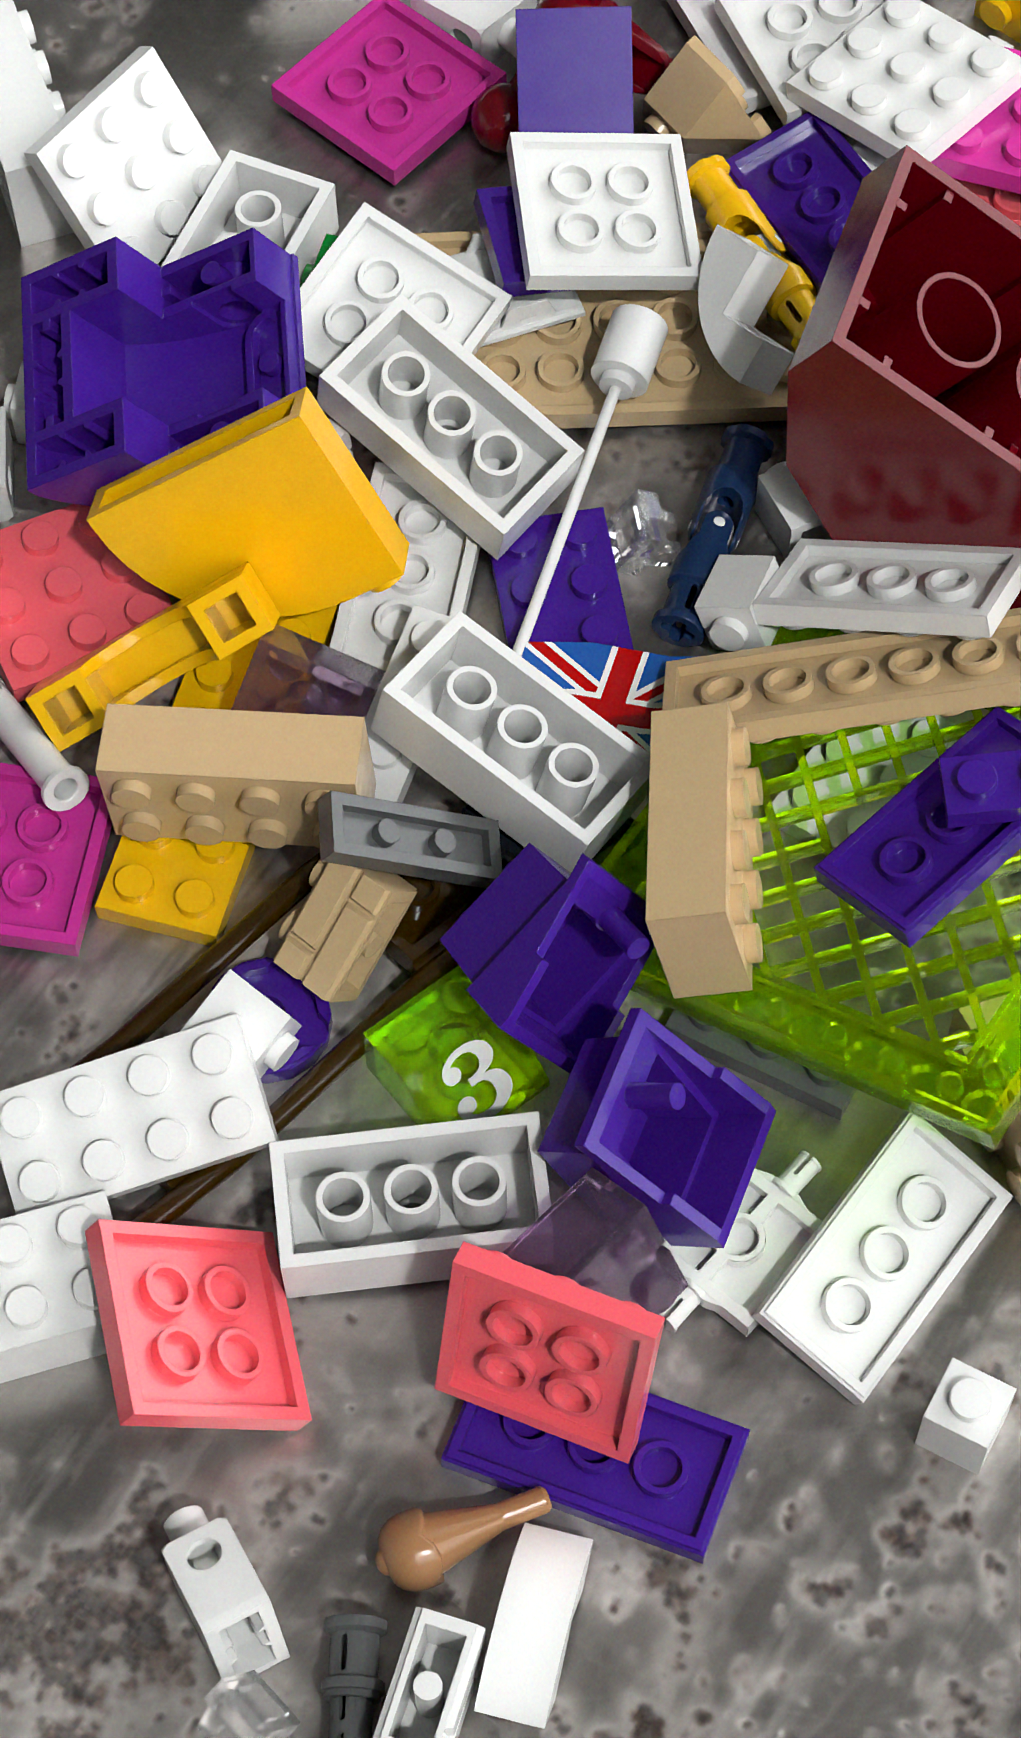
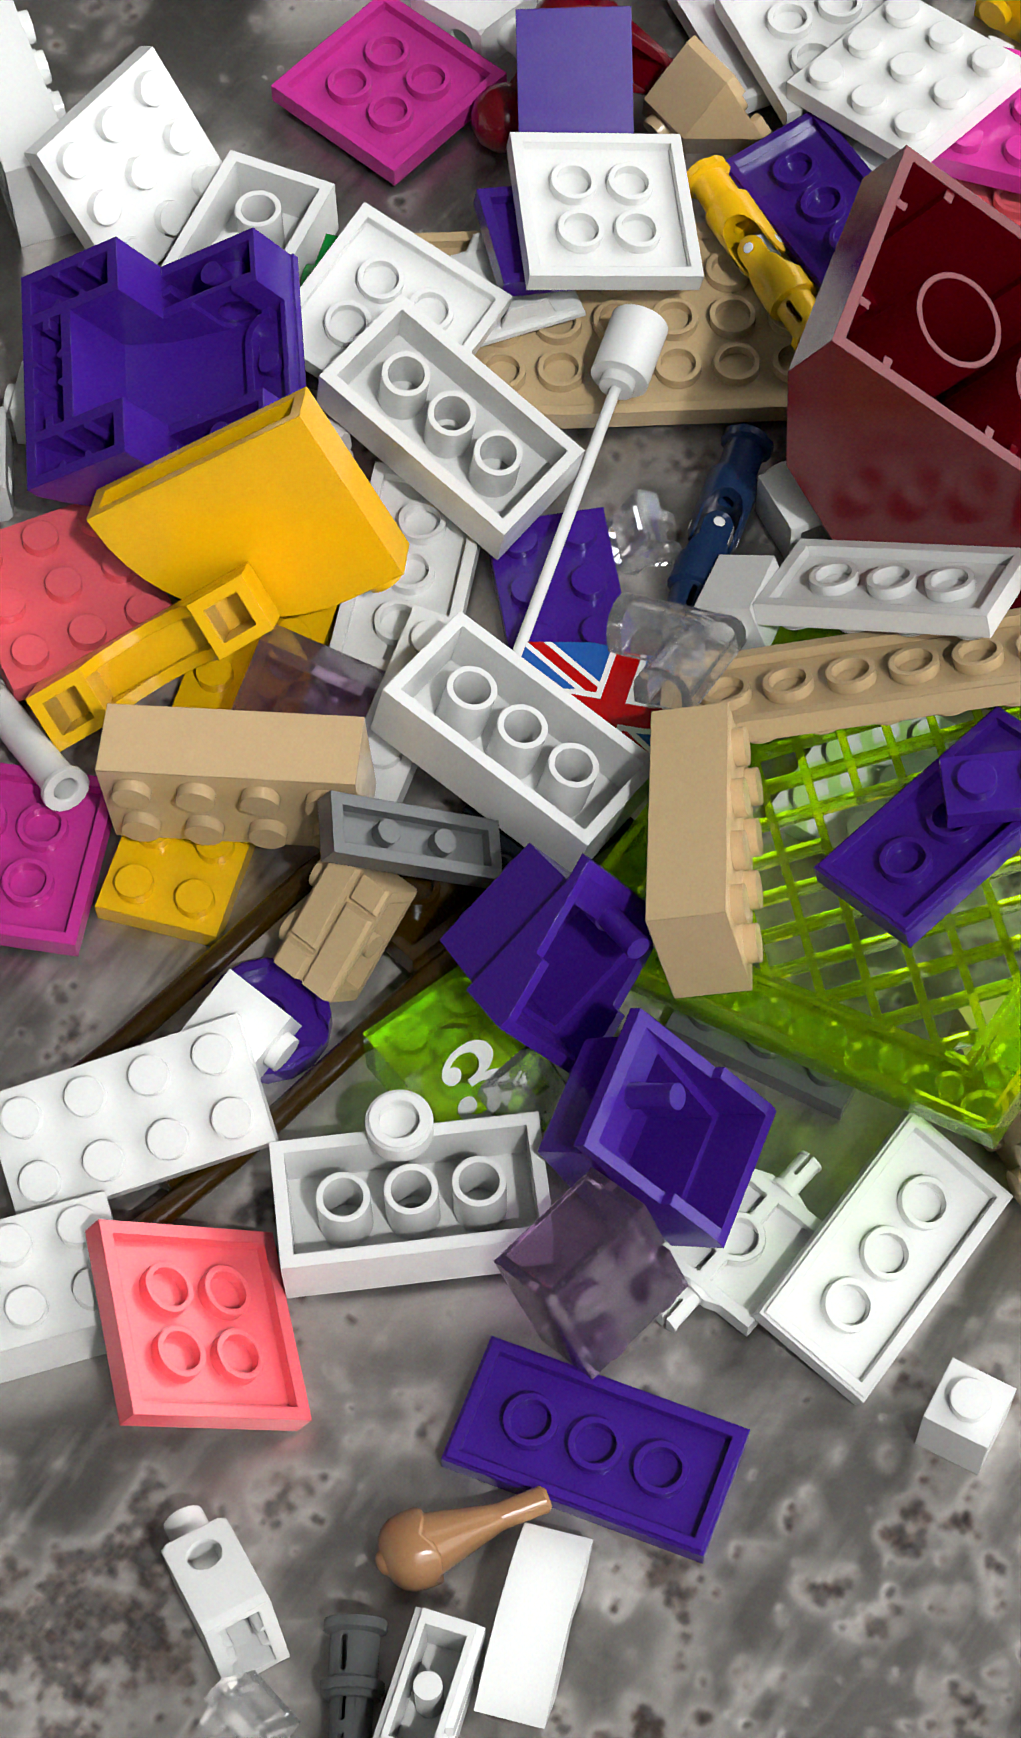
(399, 1125): none -> white tile
(524, 1085): none -> clear slope
(547, 1351): coral plate -> none
(683, 645): none -> clear brick
(732, 294): white brick -> none

